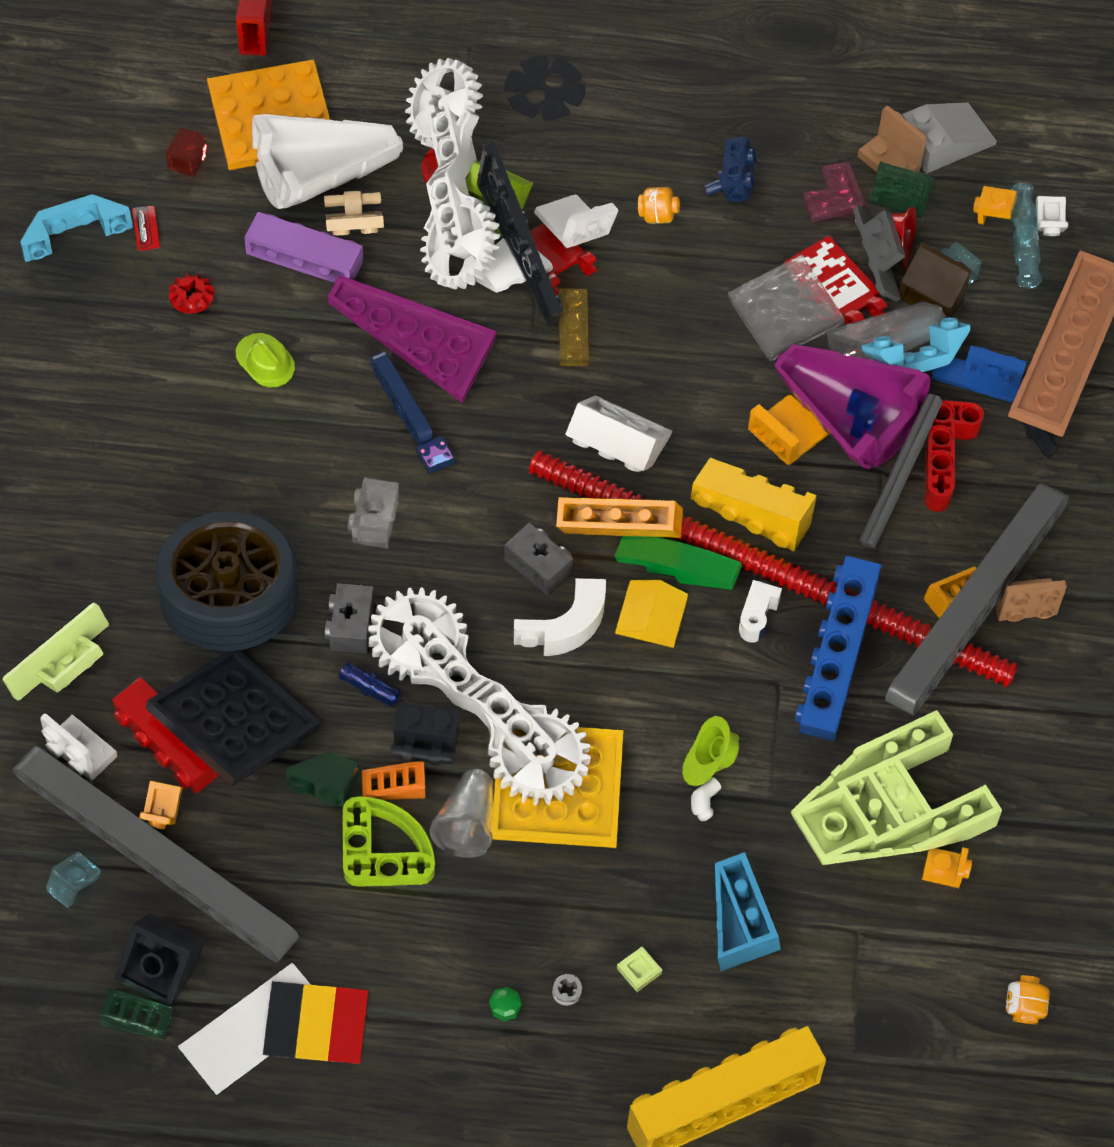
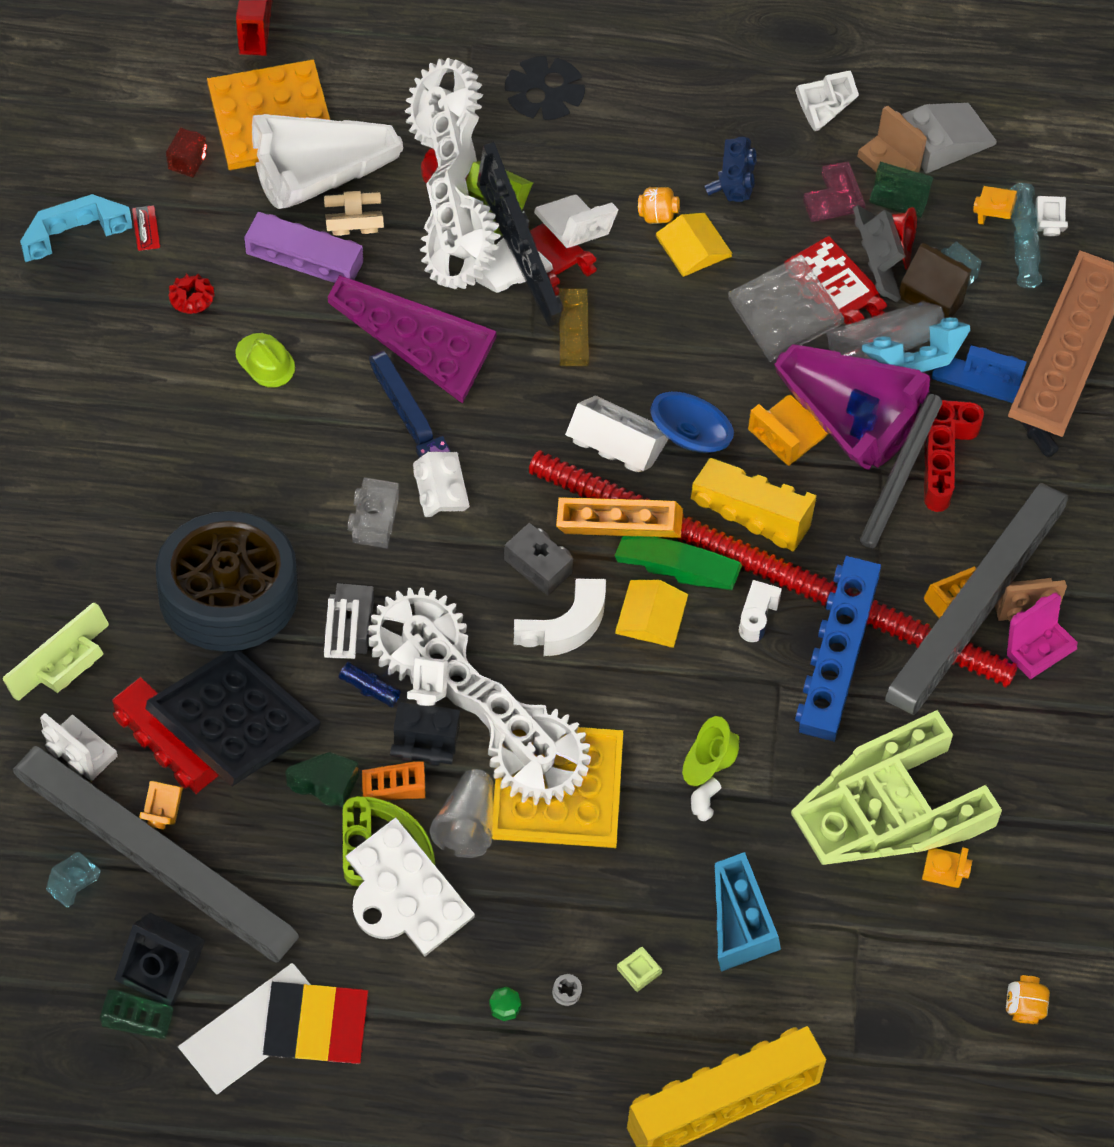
(343, 606): none -> white tile
(405, 890): none -> white plate
(429, 681): none -> white bracket
(440, 483): none -> white bracket
(691, 422): none -> blue dish
(692, 243): none -> yellow slope
(826, 98): none -> white slope
(1037, 638): none -> dark pink bracket

